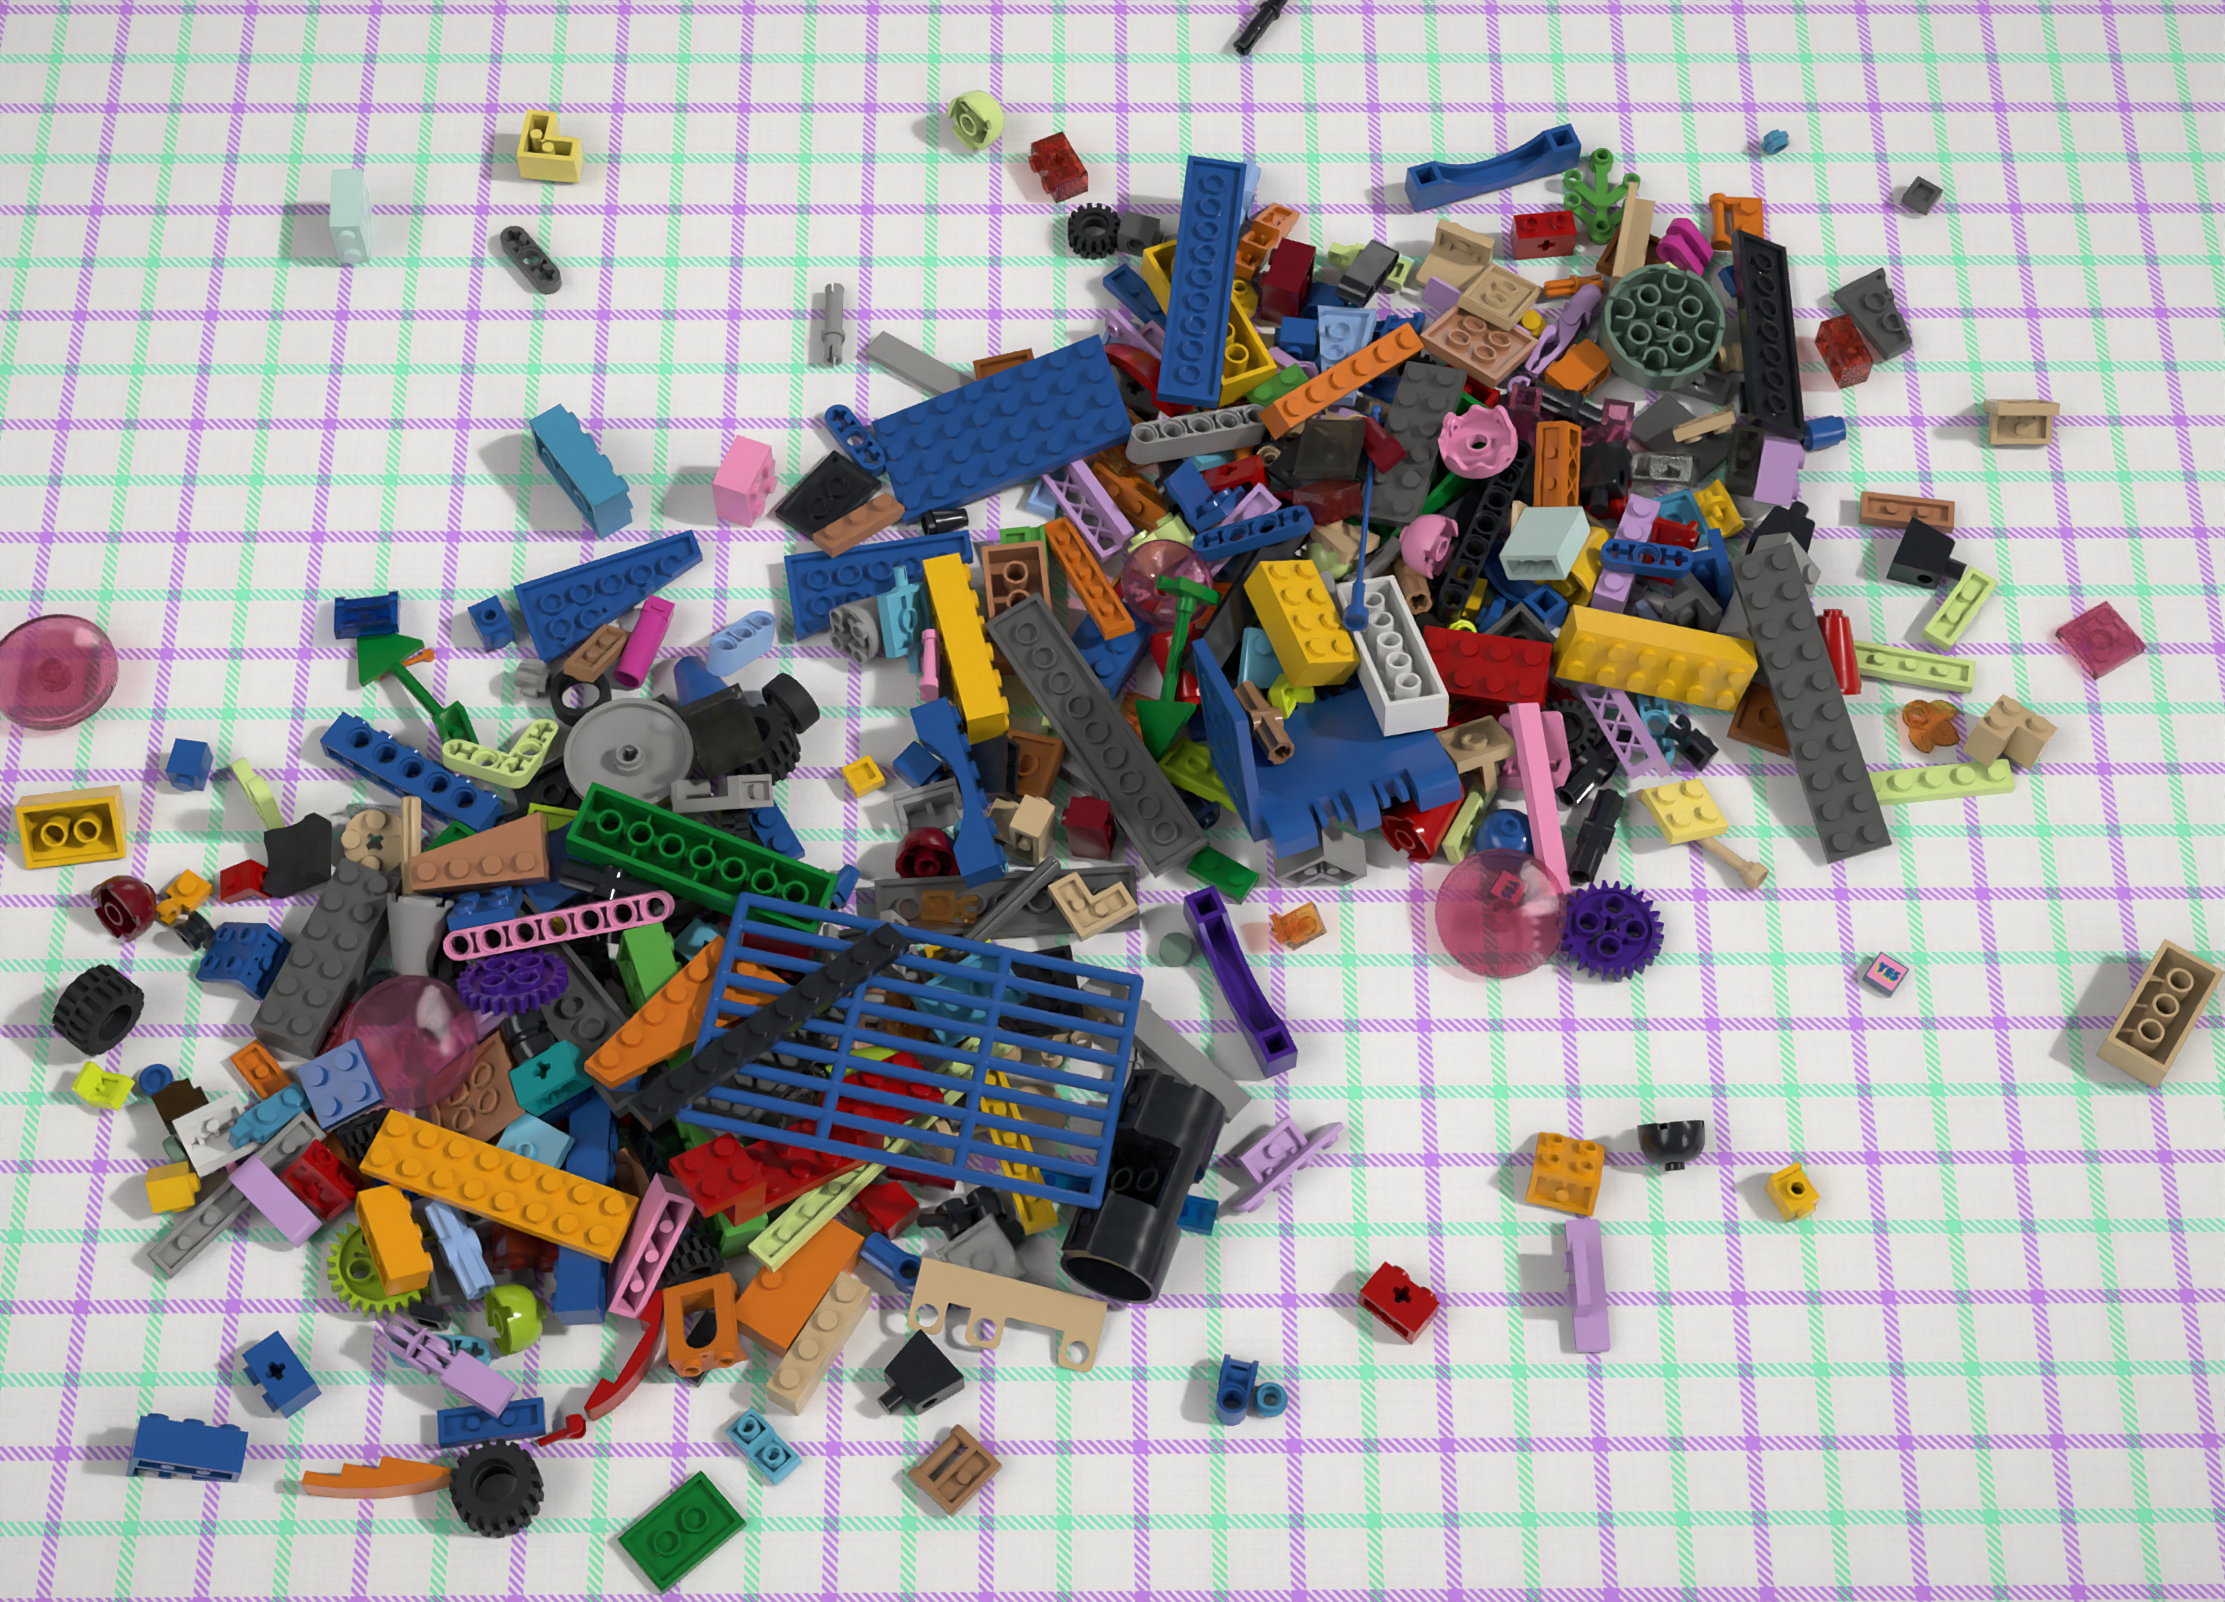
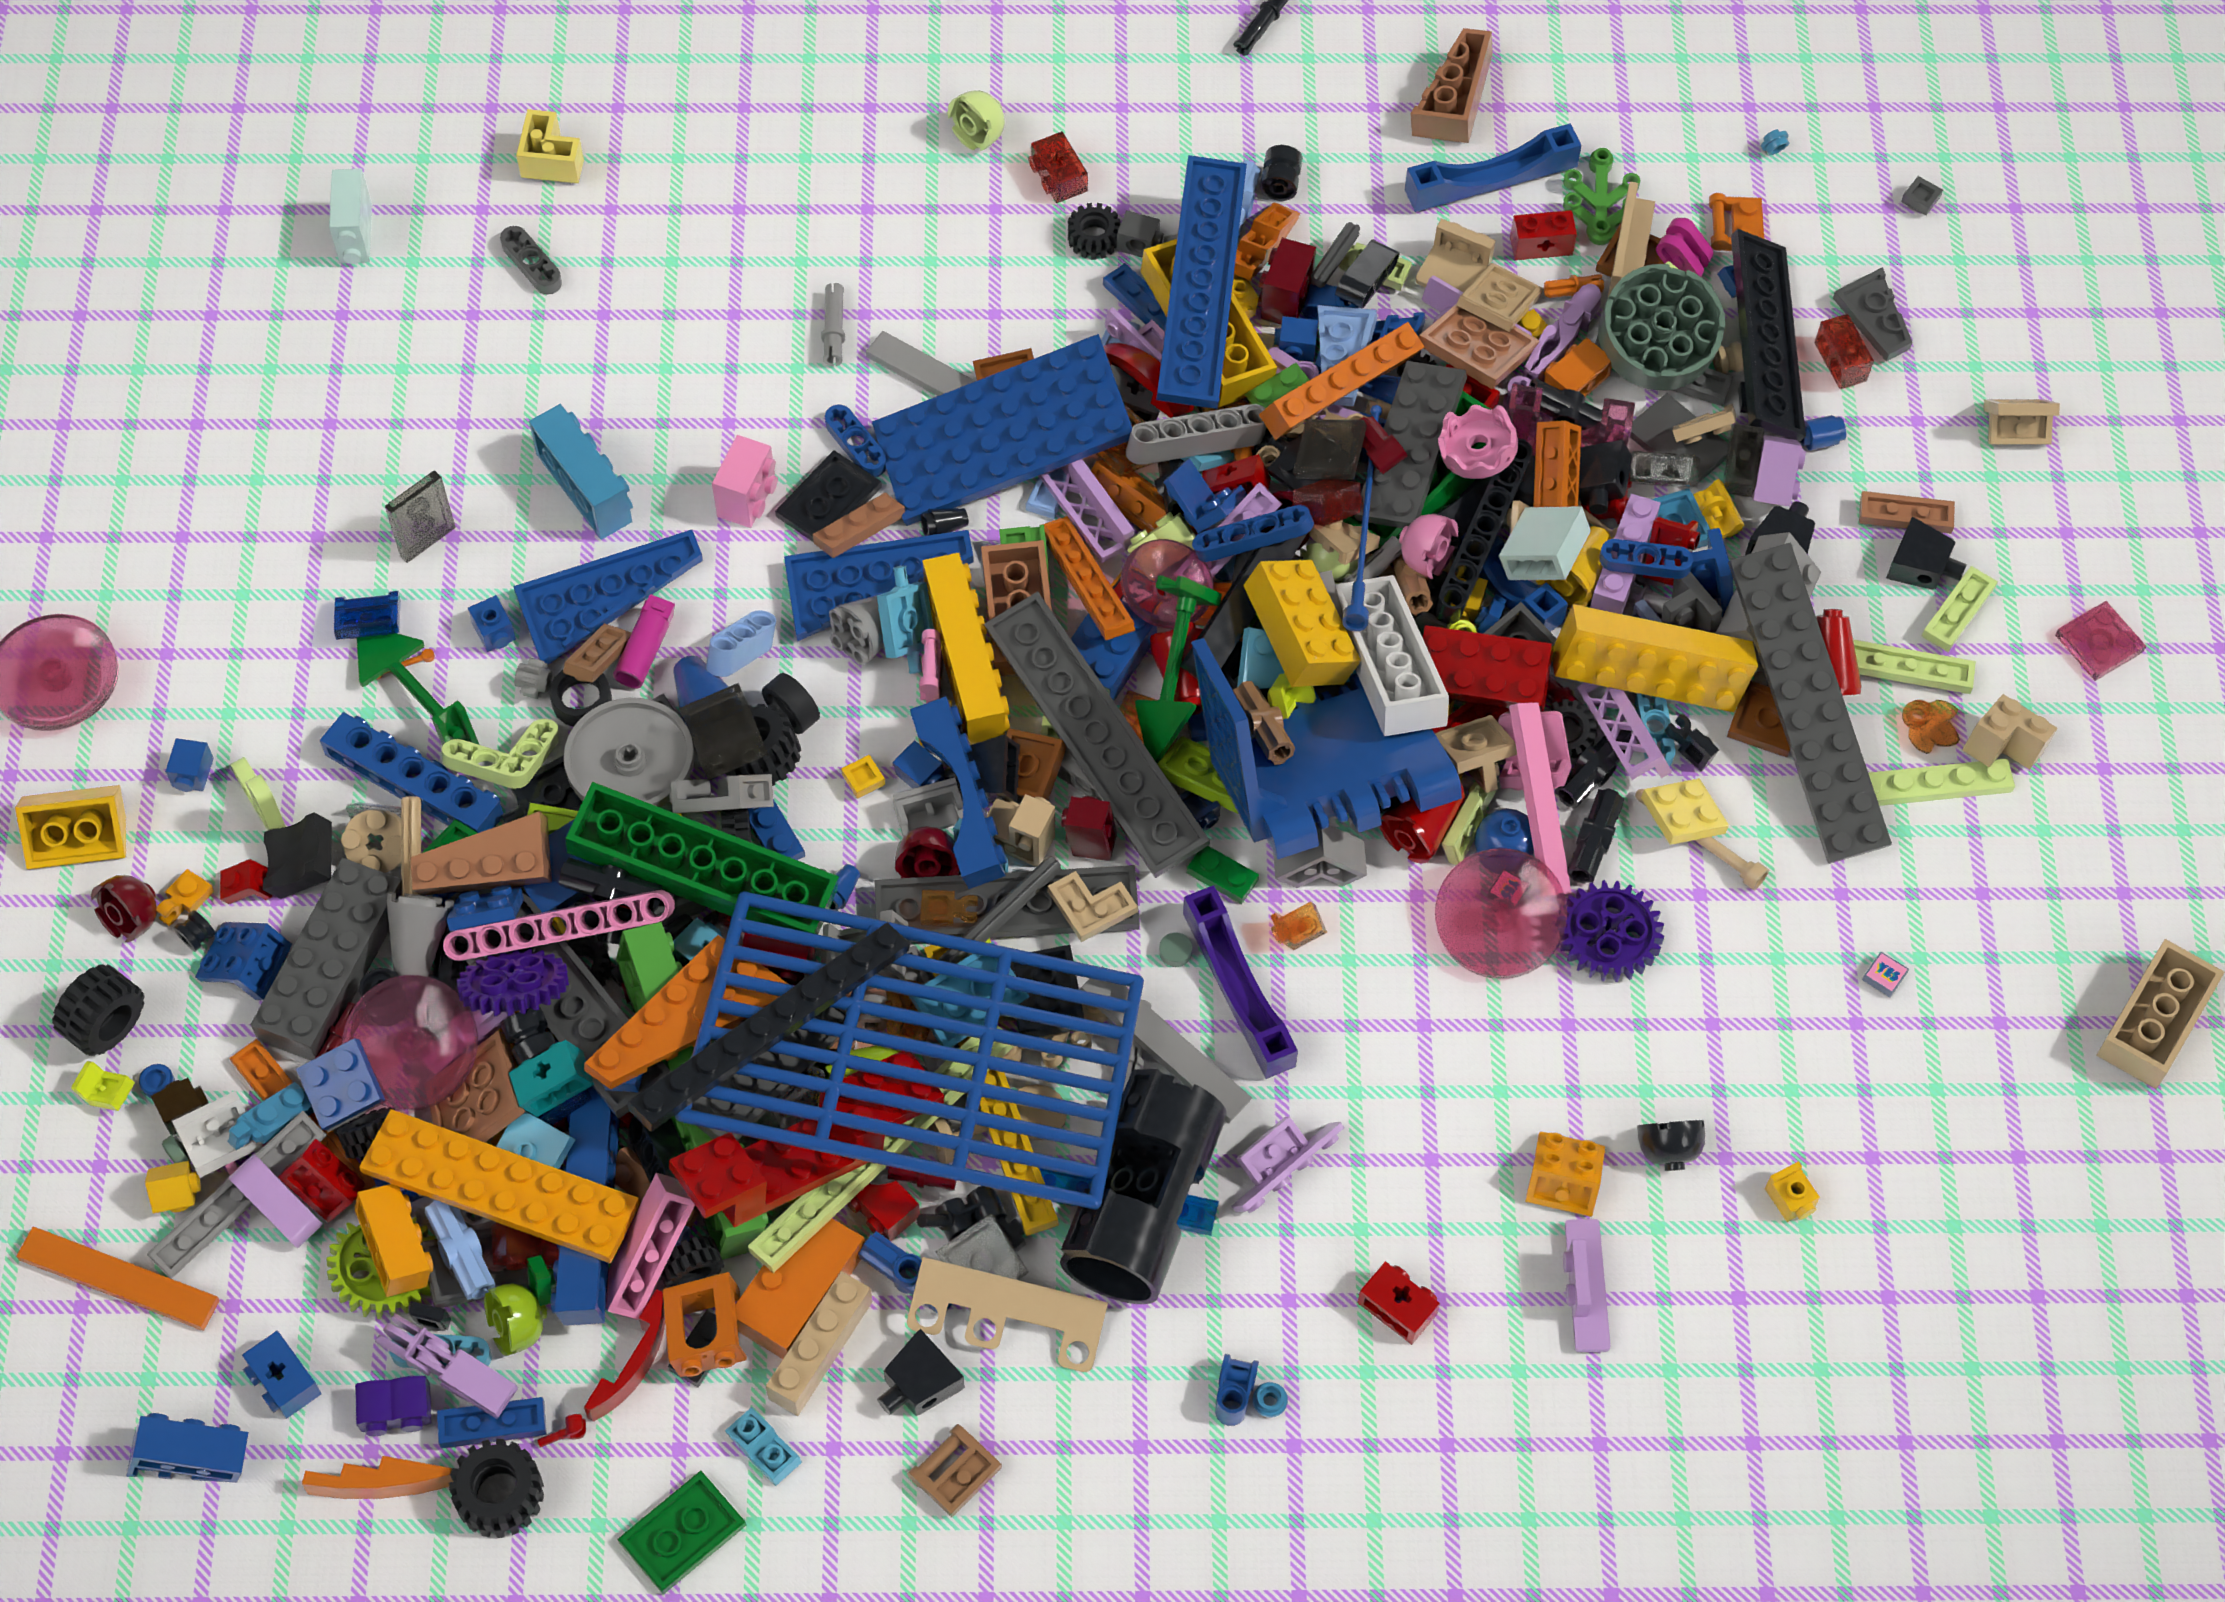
(118, 1278): none -> orange tile
(393, 1404): none -> dark purple brick
(420, 516): none -> clear smoke tile
(540, 1280): none -> green plate
(1281, 172): none -> black wheel
(1335, 255): none -> dark grey axle
(1454, 96): none -> nougat wedge

